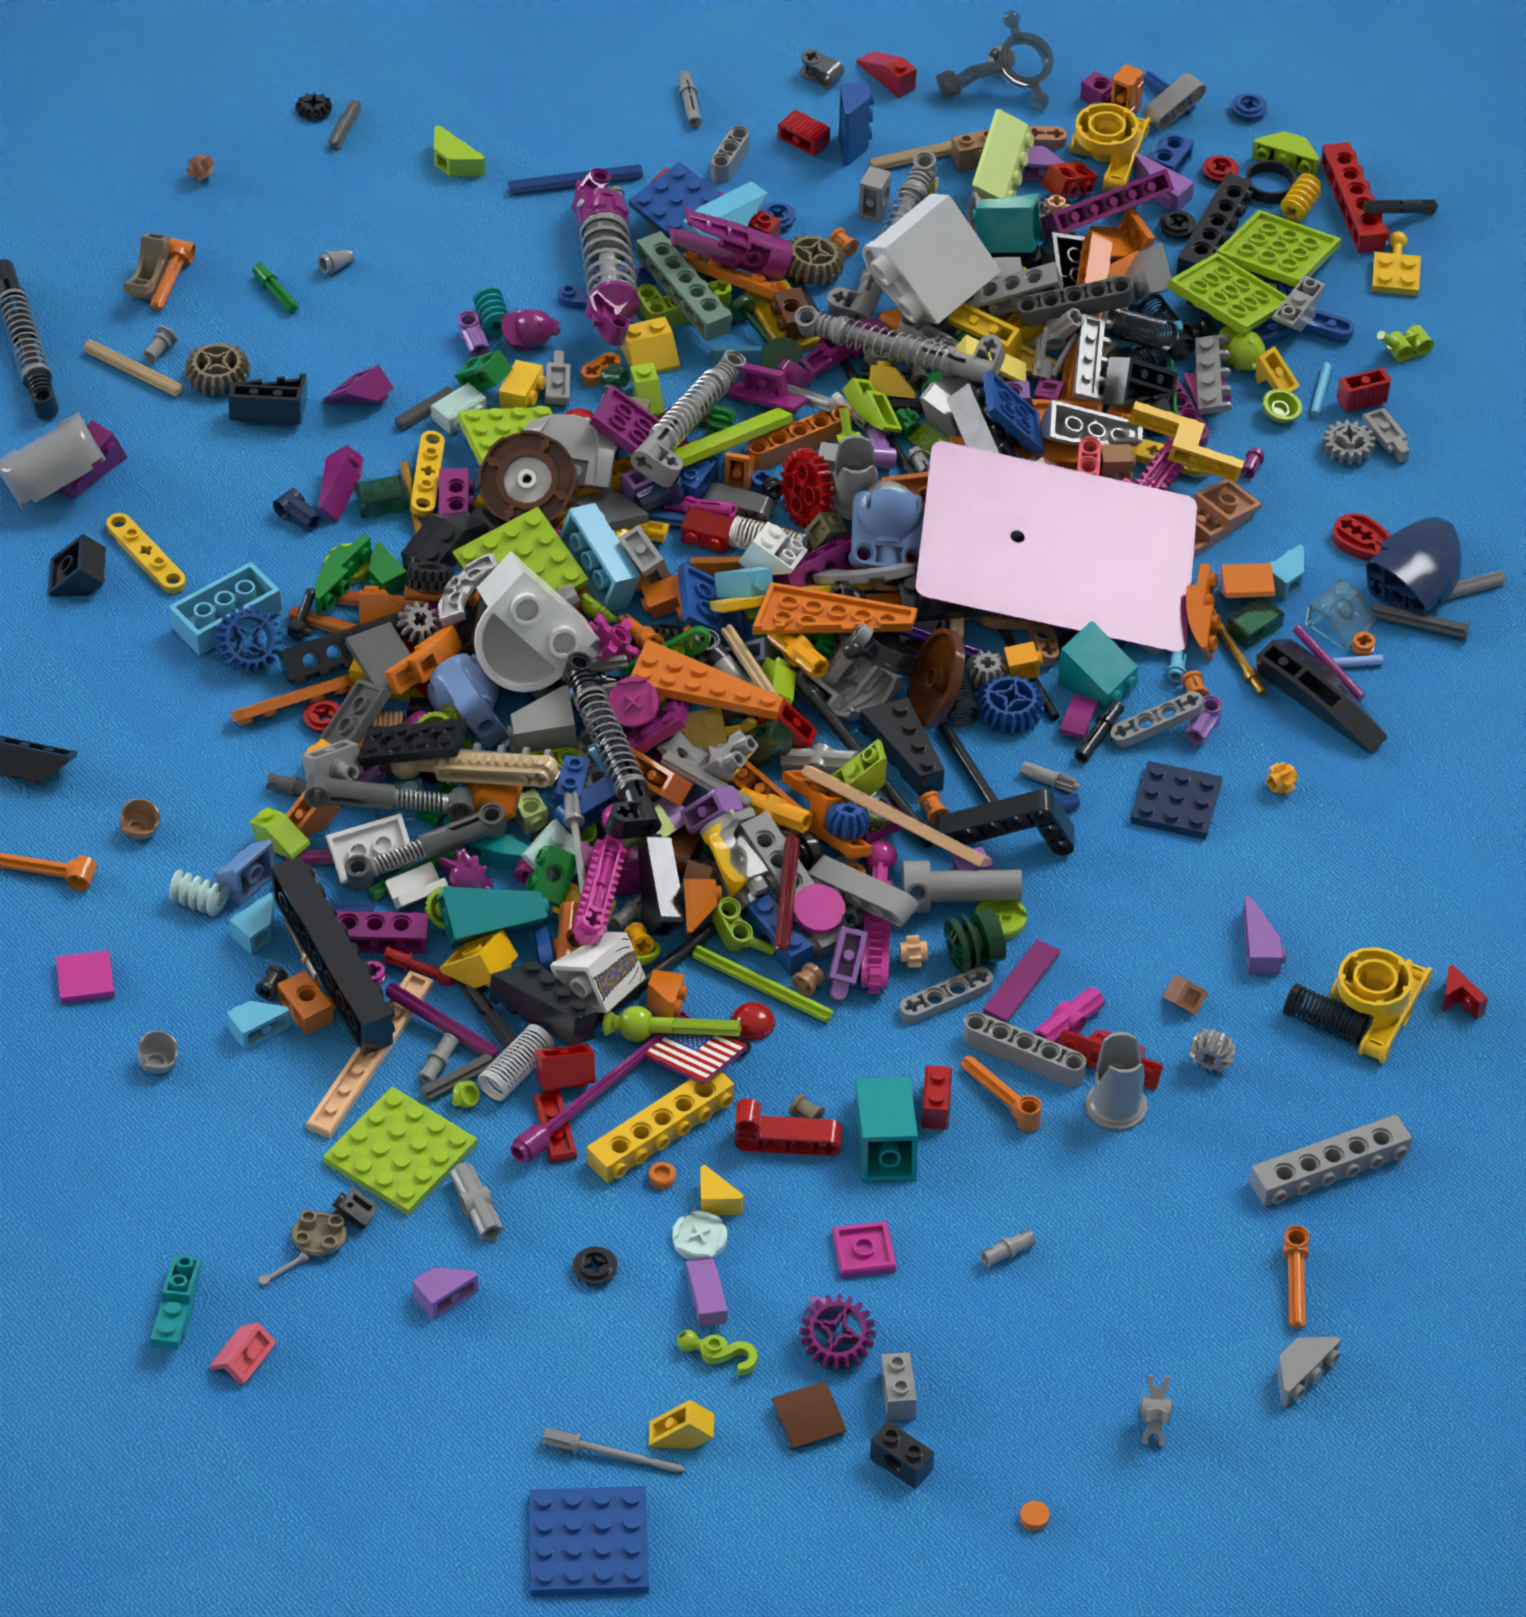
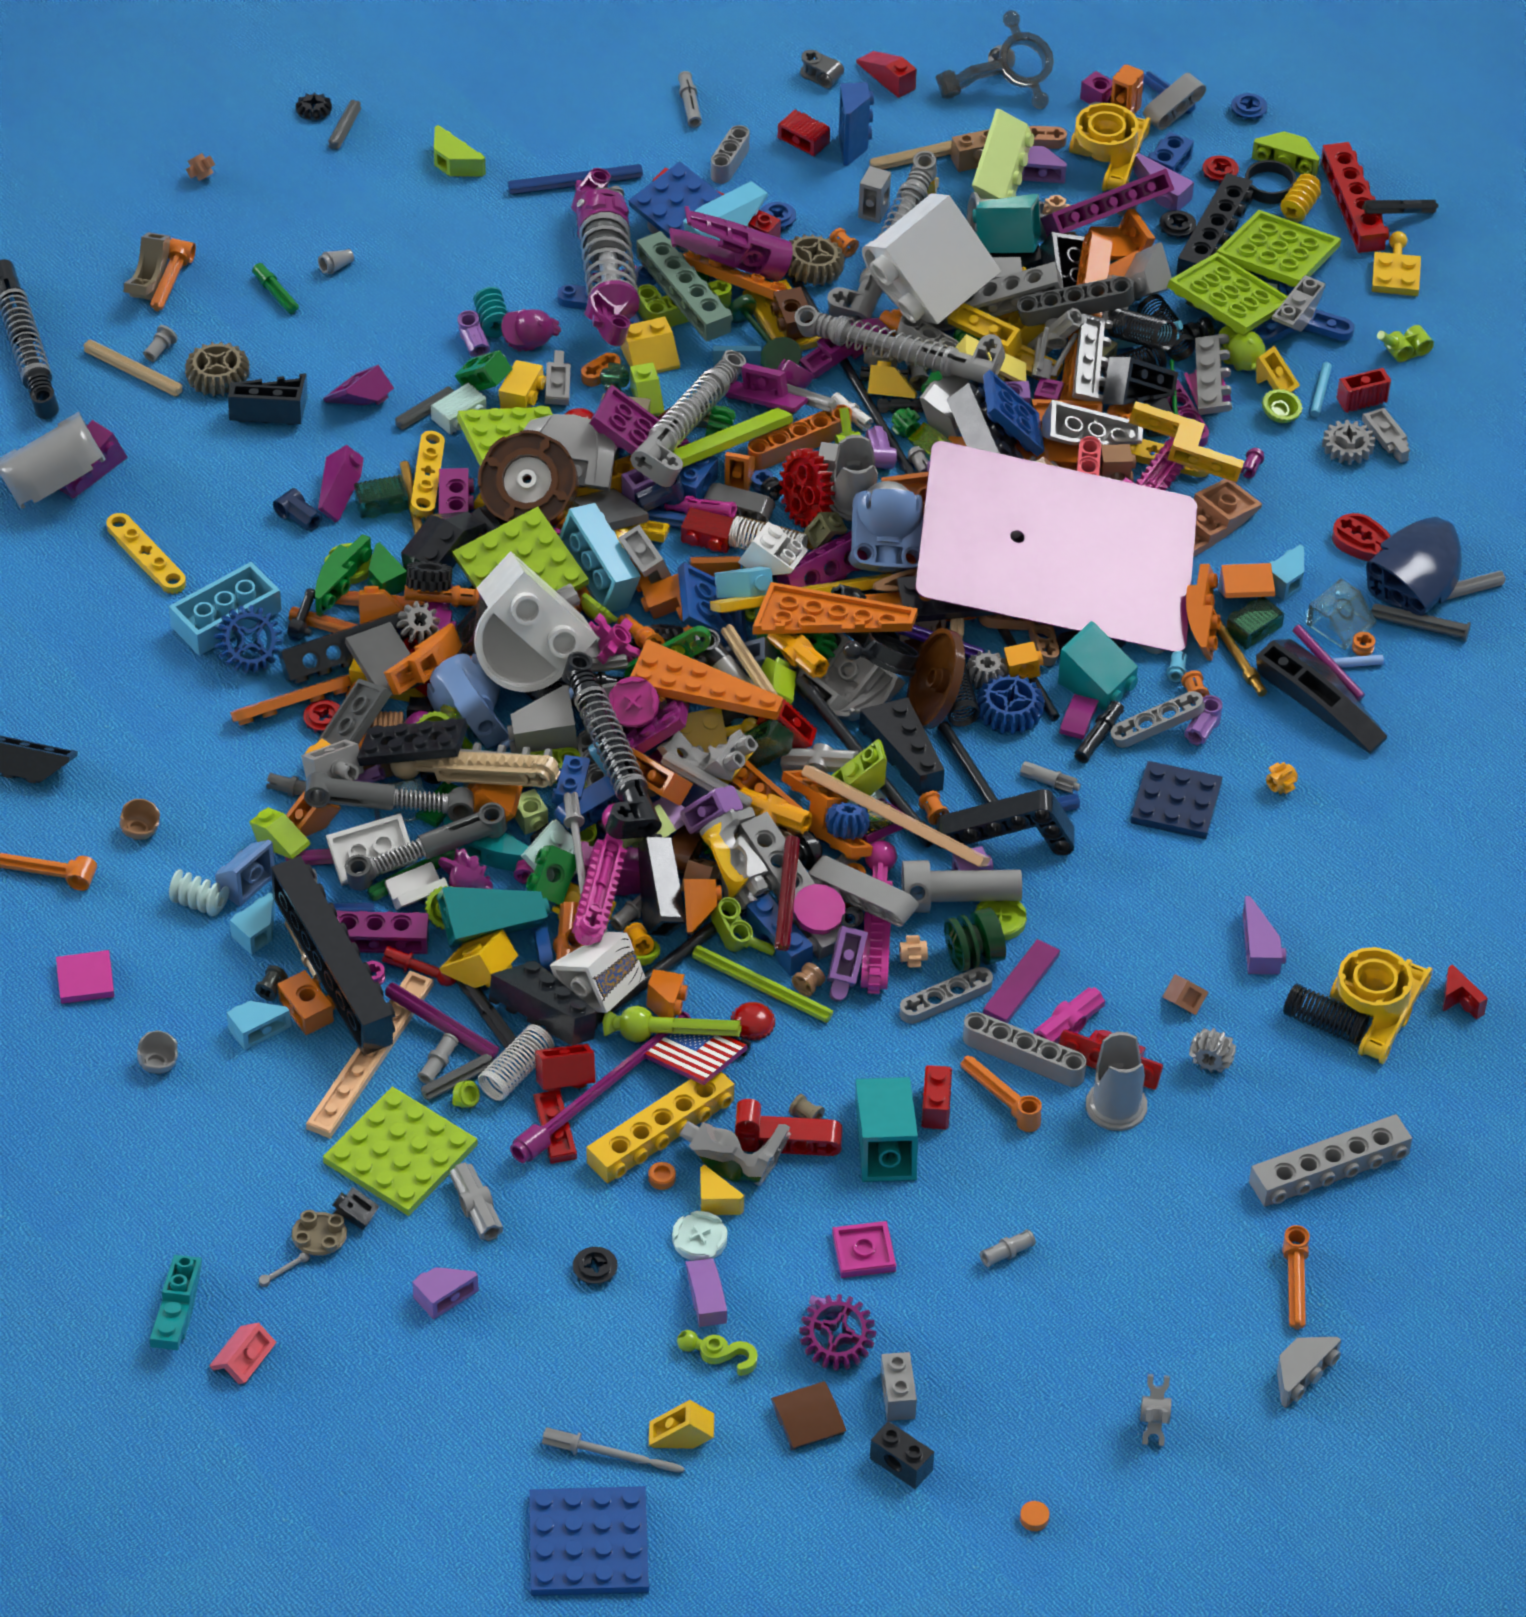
(77, 568): black slope -> none
(458, 589): light grey tile -> none
(723, 1153): none -> light grey hips
(839, 662): light grey beam -> none
(864, 576): light grey tile -> none
(871, 405): lime slope -> none
(1069, 179): red brick -> none

